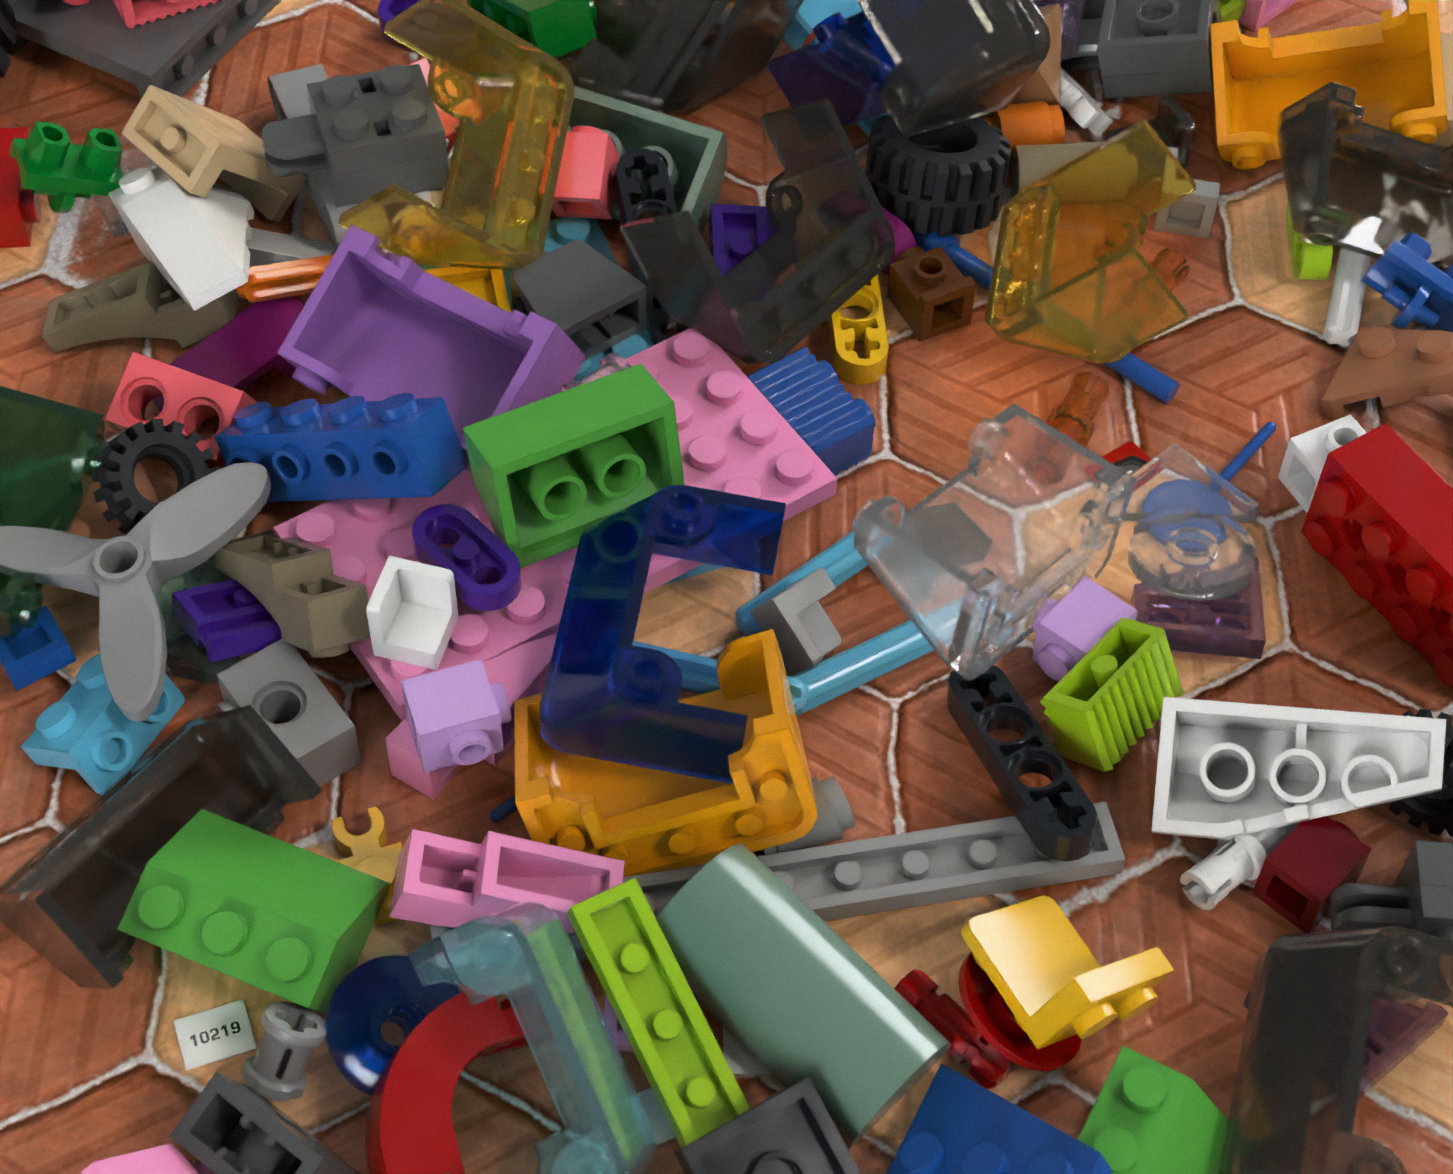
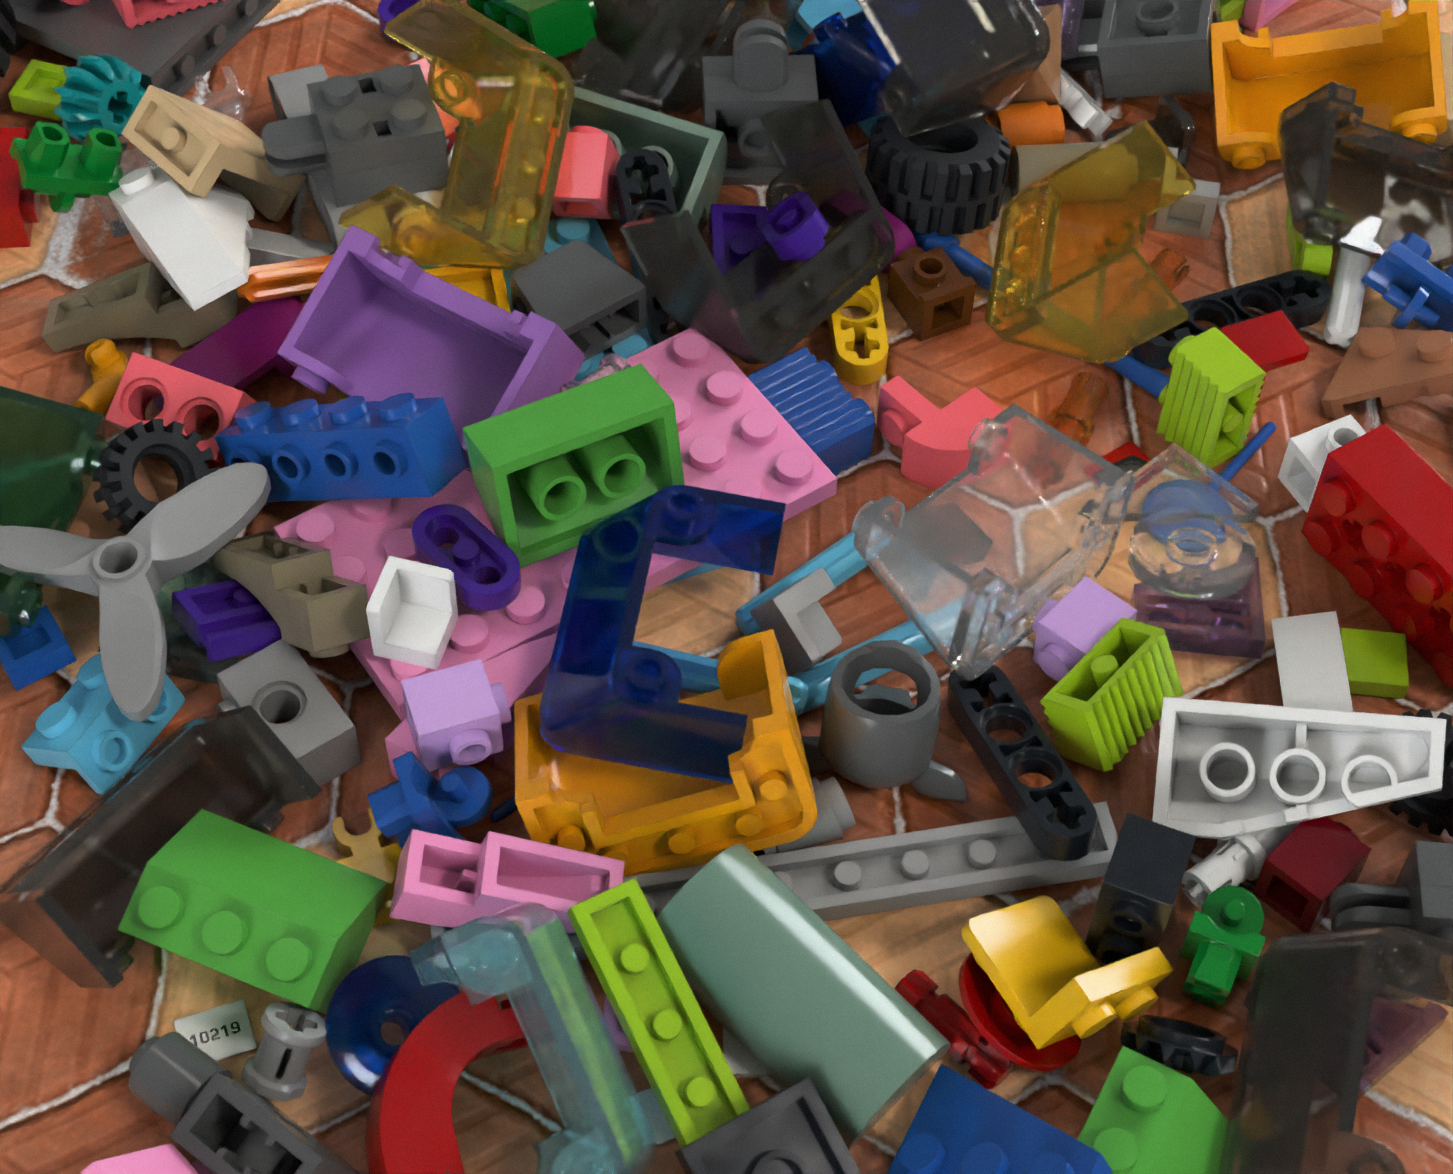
(35, 92): none -> lime plate
(98, 95): none -> teal gear
(107, 370): none -> light orange arm
(171, 1074): none -> dark grey brick
(230, 100): none -> clear plate
(428, 804): none -> blue hips
(748, 86): none -> dark grey brick
(794, 228): none -> dark purple plate
(880, 734): none -> dark grey piece
(931, 438): none -> coral brick
(1138, 889): none -> black brick
(1180, 1045): none -> black gear
(1209, 397): none -> lime brick
(1222, 944): none -> green hips
(1268, 341): none -> red panel
(1296, 292): none -> black beam
(1311, 662): none -> white slope
(1375, 662): none -> lime tile

